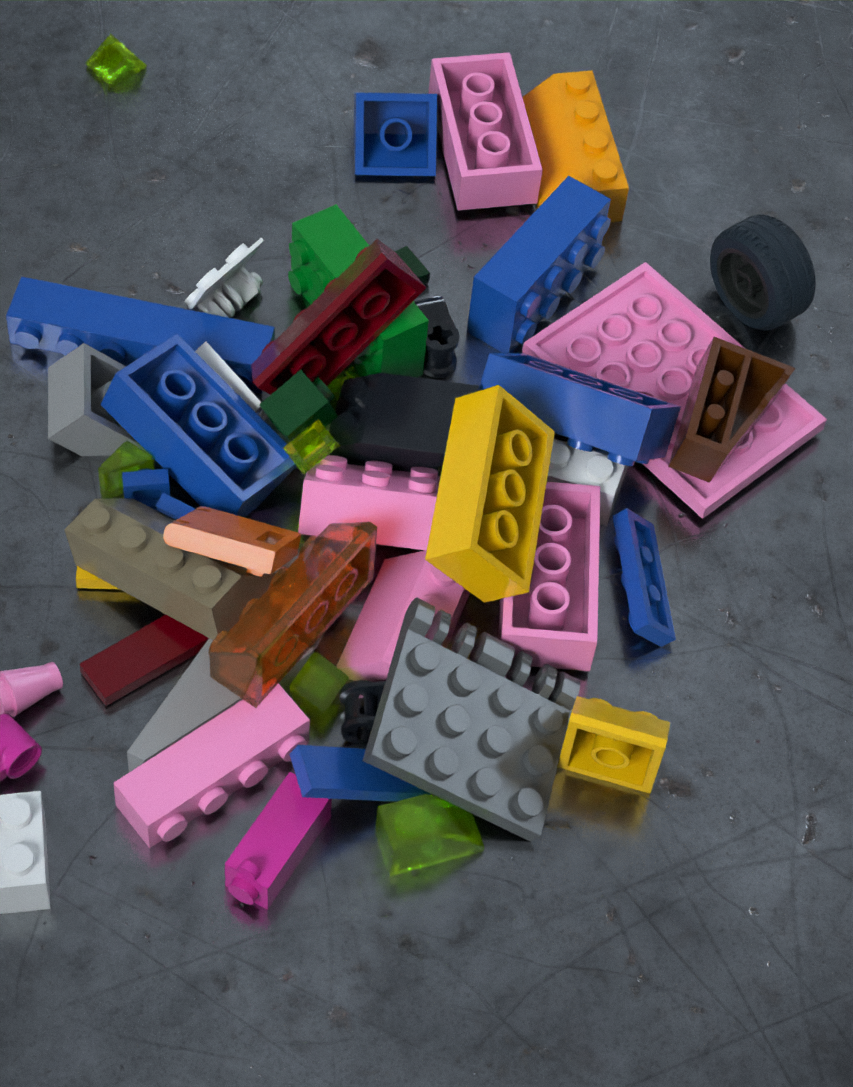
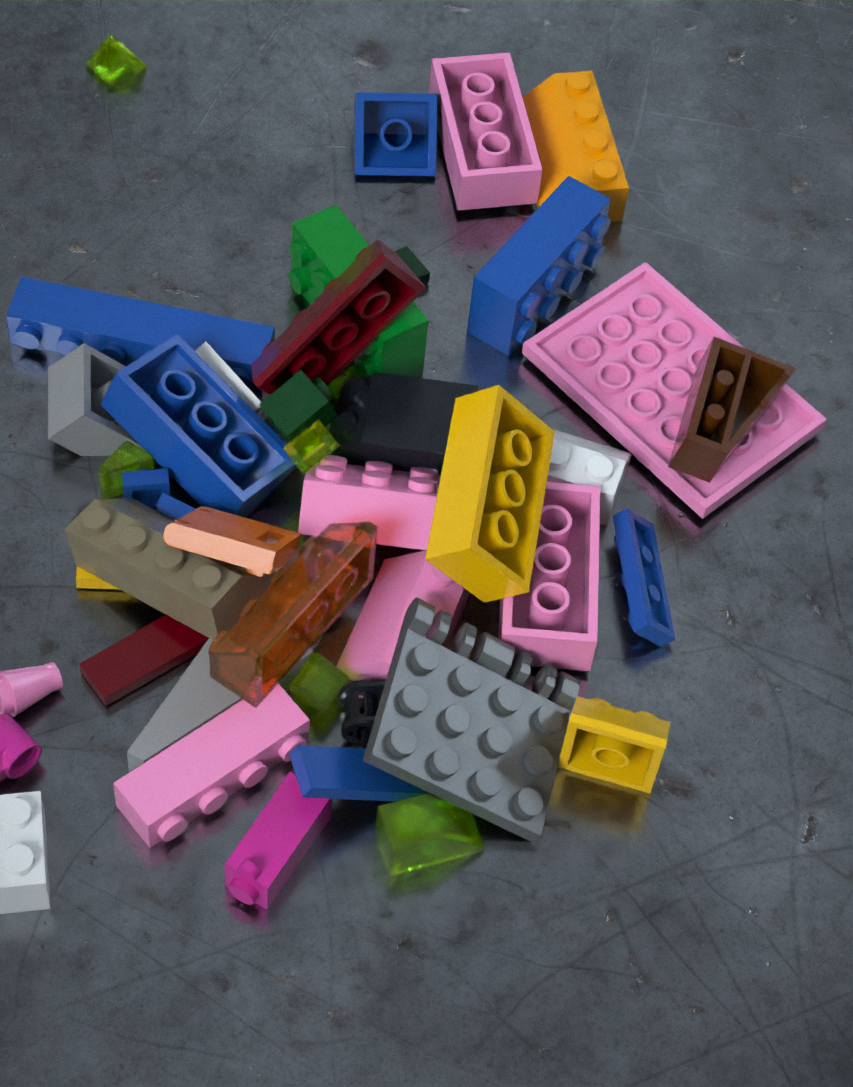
(230, 287): white hinge -> none
(441, 338): black piece -> none
(586, 407): blue brick -> none
(762, 272): black wheel -> none

